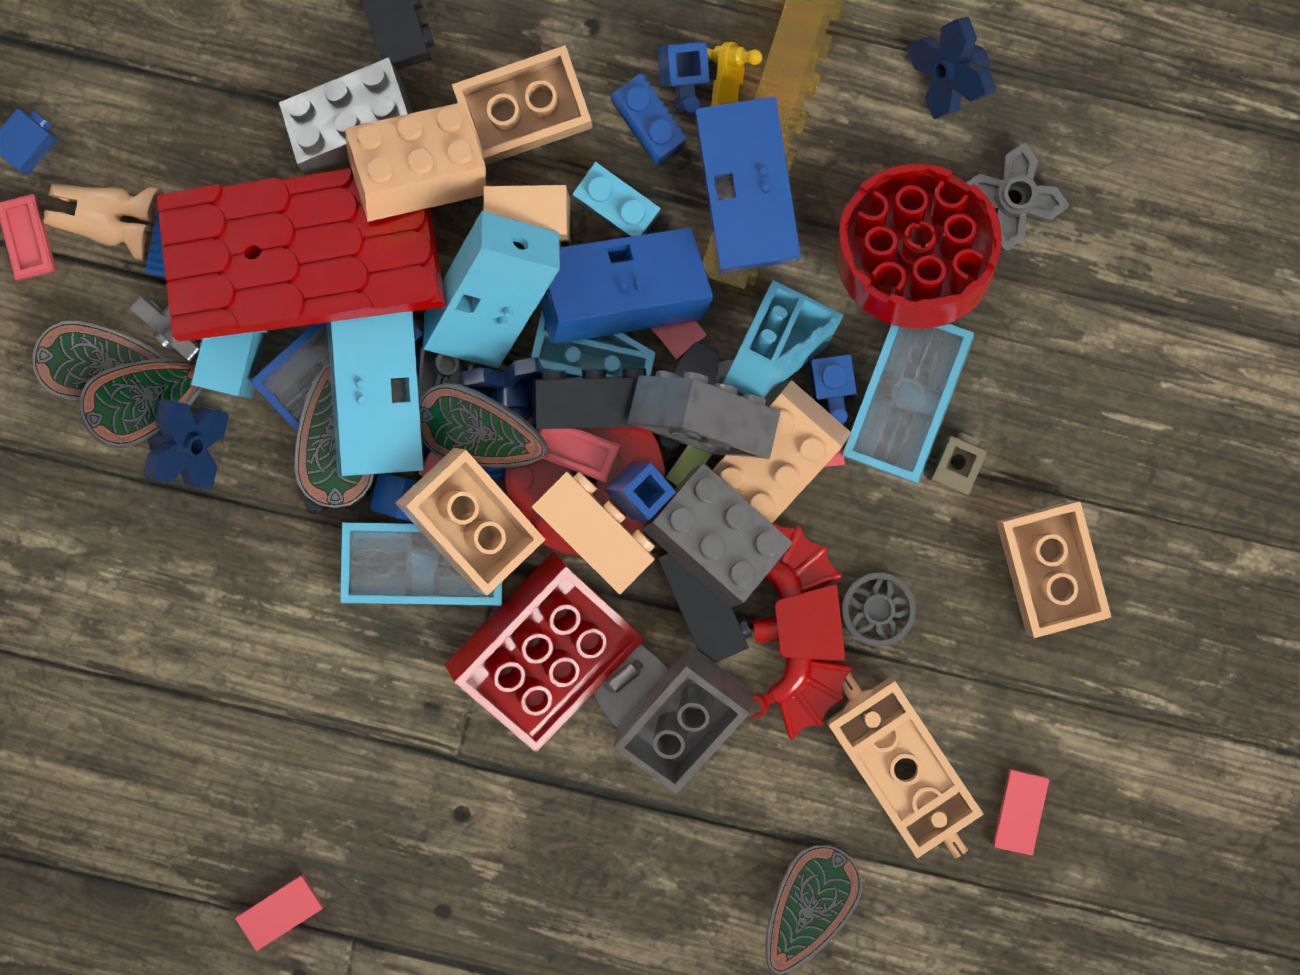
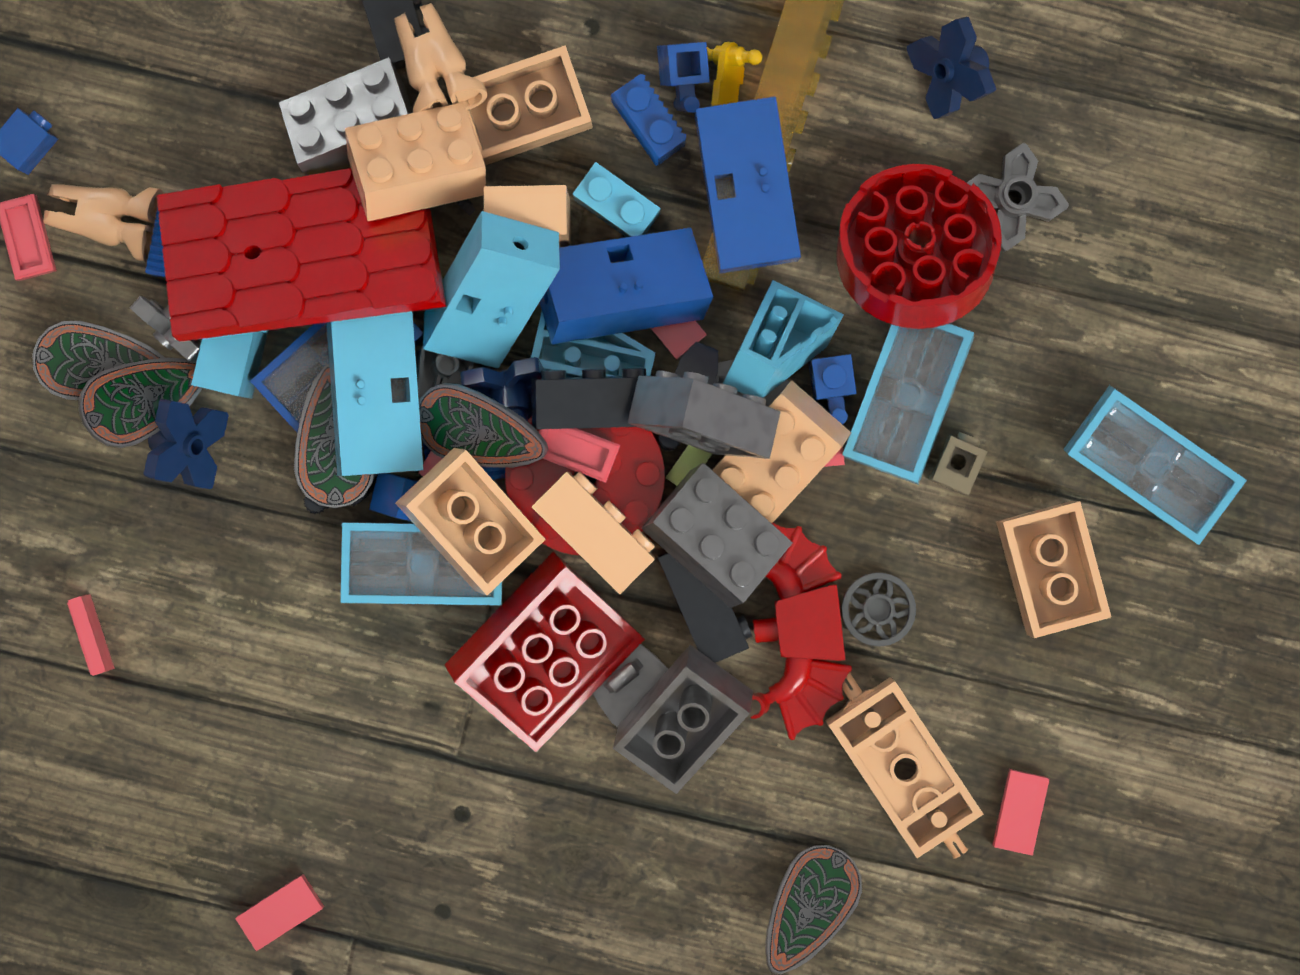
(90, 634): none -> coral tile
(436, 57): none -> light nougat piece
(640, 490): blue brick -> none
(1154, 465): none -> clear brick

